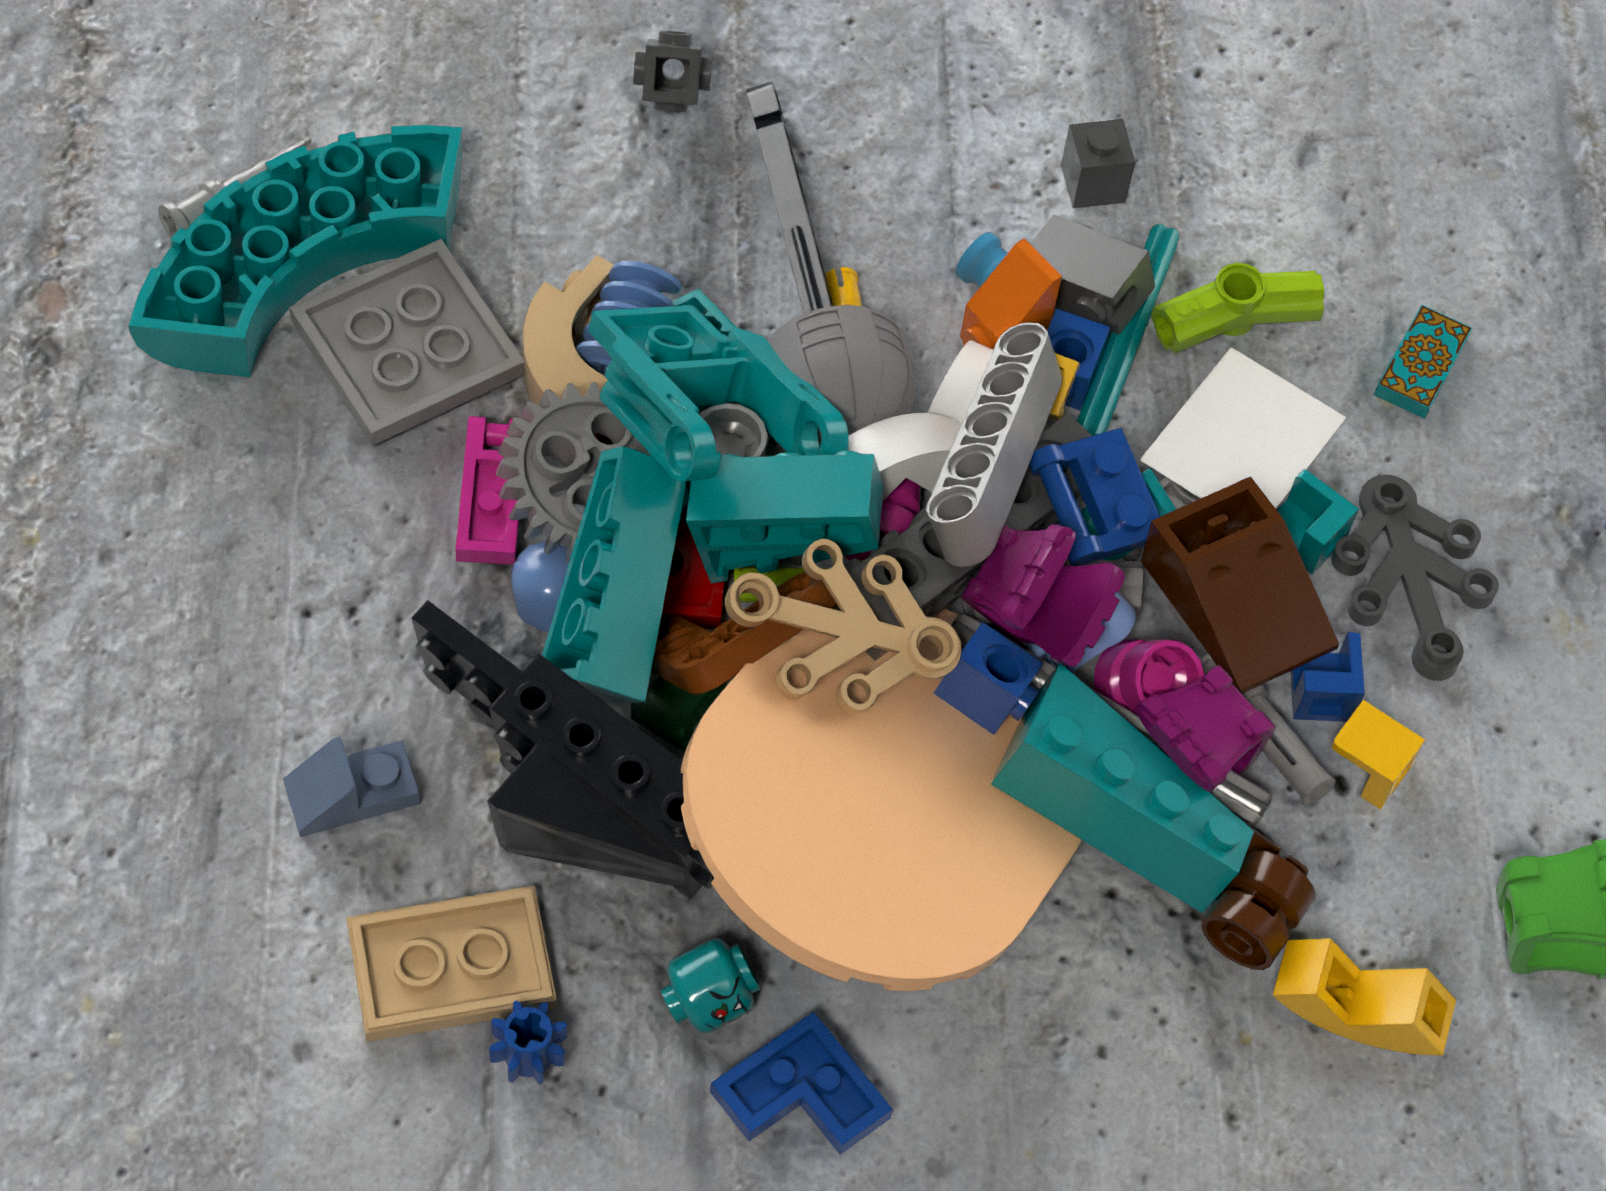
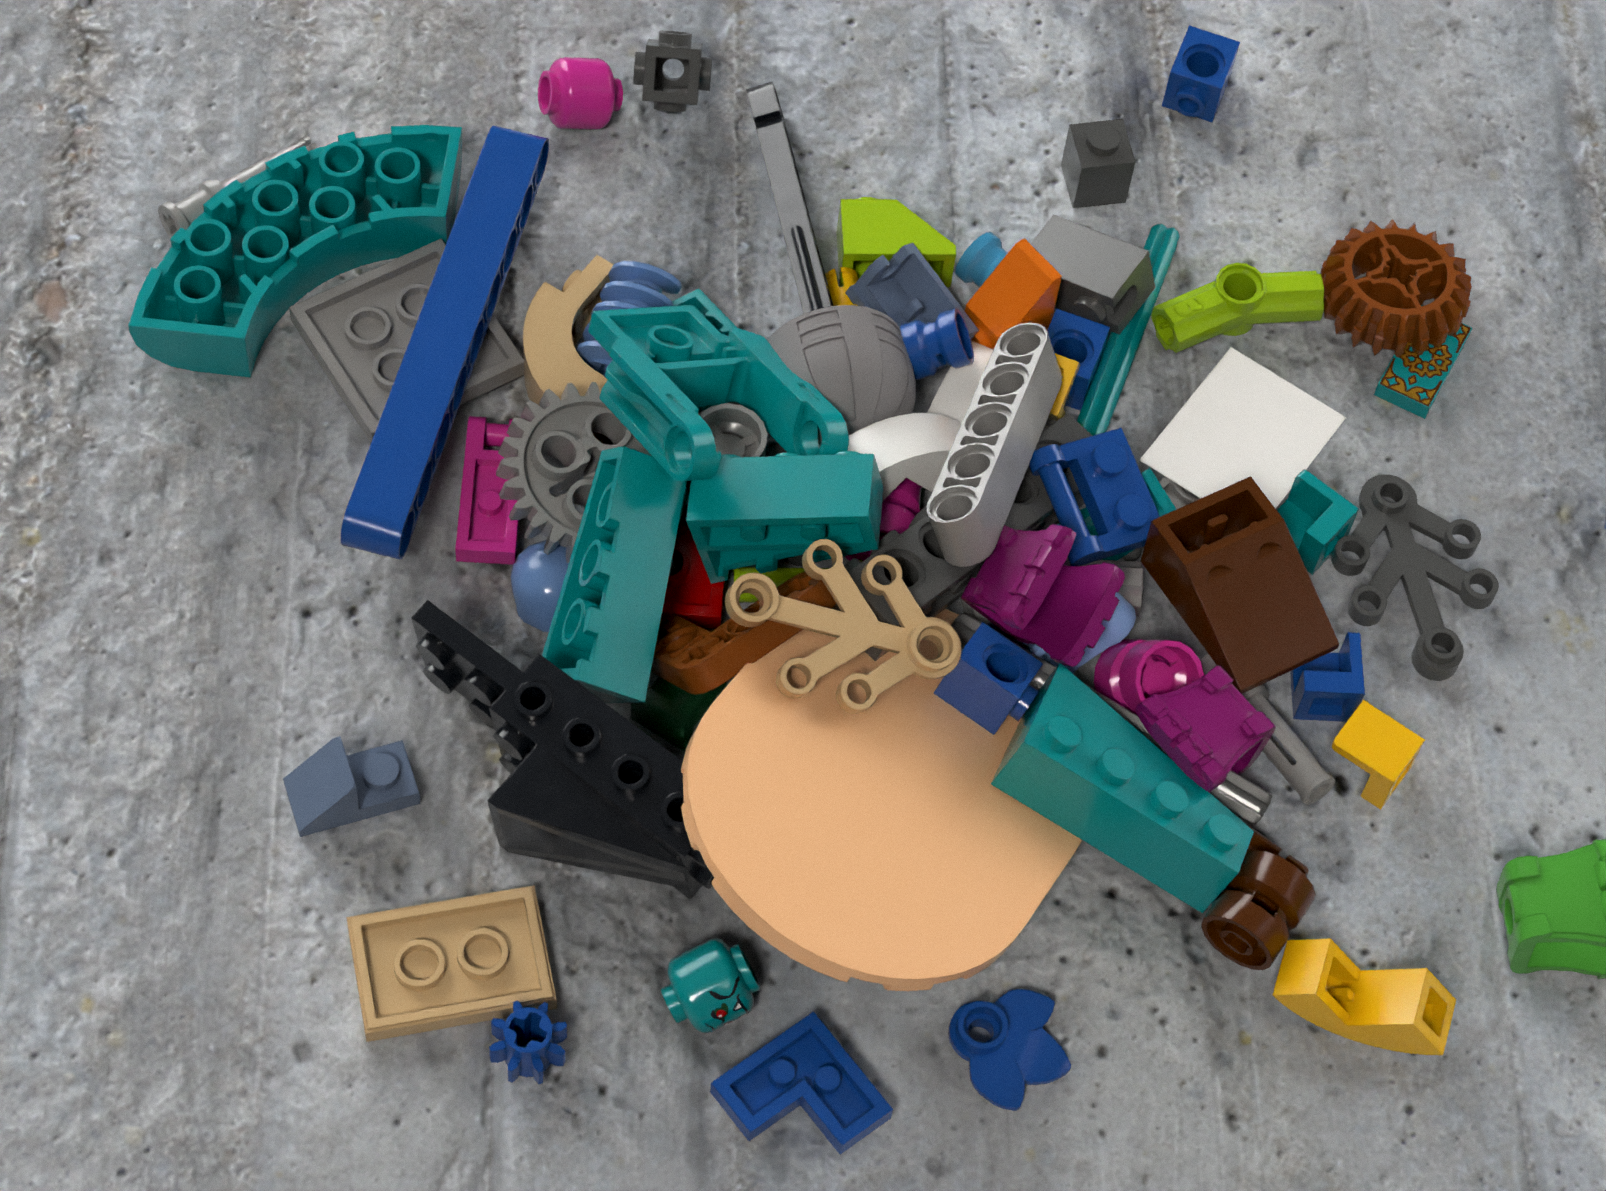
(444, 344): none -> blue beam
(579, 93): none -> dark pink head
(881, 227): none -> lime slope
(905, 290): none -> sand blue hinge
(938, 343): none -> blue wheel
(1017, 1049): none -> blue plate
(1200, 74): none -> blue brick
(1400, 275): none -> dark orange gear

